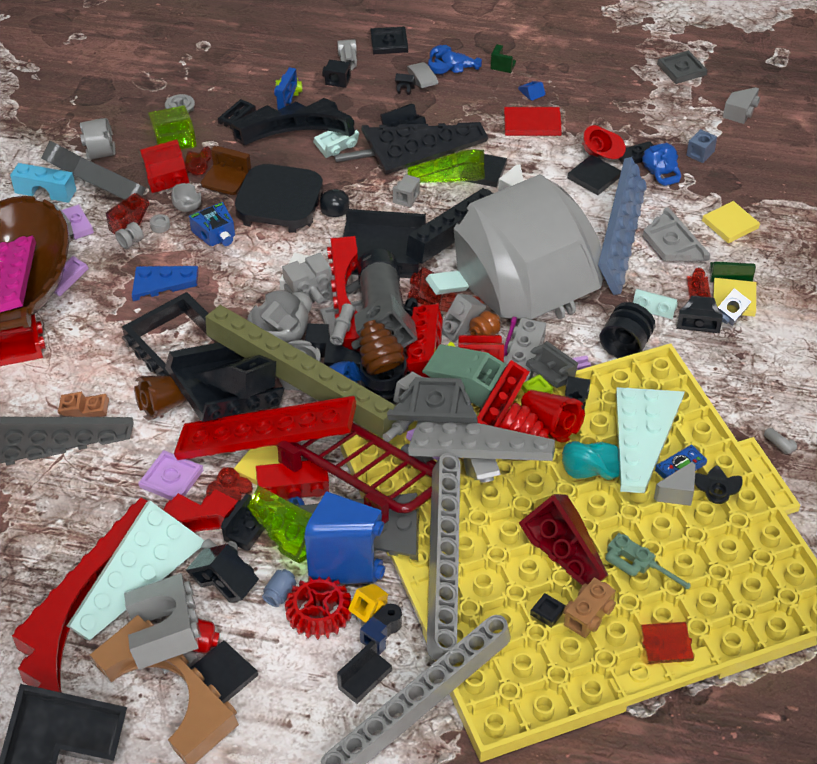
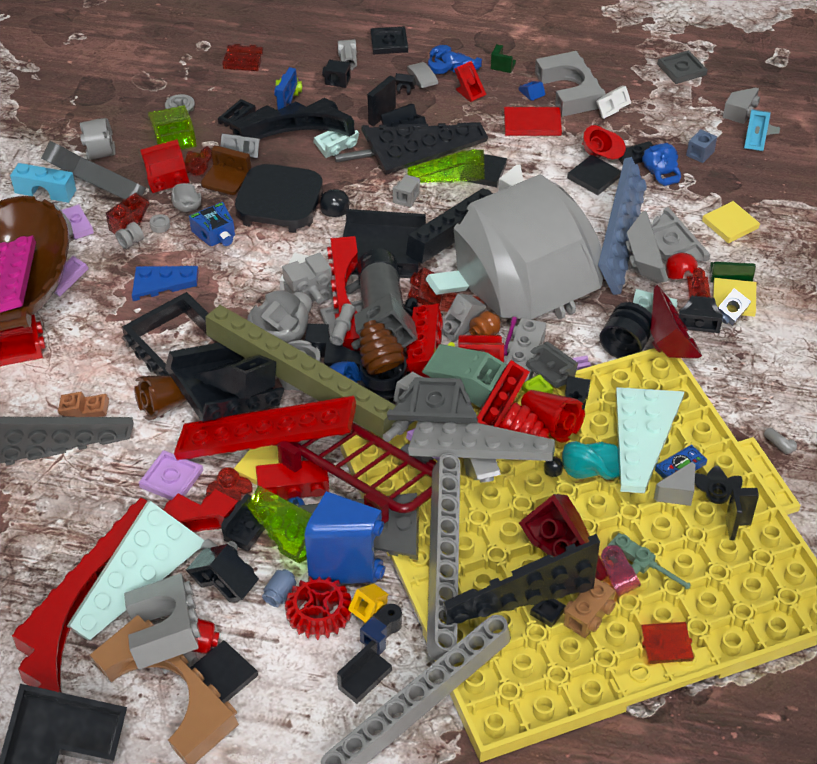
(239, 61): none -> clear red plate
(241, 143): none -> slope
(381, 100): none -> black tile
(470, 83): none -> red slope
(530, 584): none -> black wing
(553, 468): none -> black hinge
(572, 68): none -> light grey arch
(613, 101): none -> white slope
(620, 573): none -> clear pink piece
(645, 250): none -> light grey wedge
(668, 329): none -> dark red wedge
(680, 263): none -> red hair
(741, 509): none -> black panel
(758, 129): none -> medium azure piece

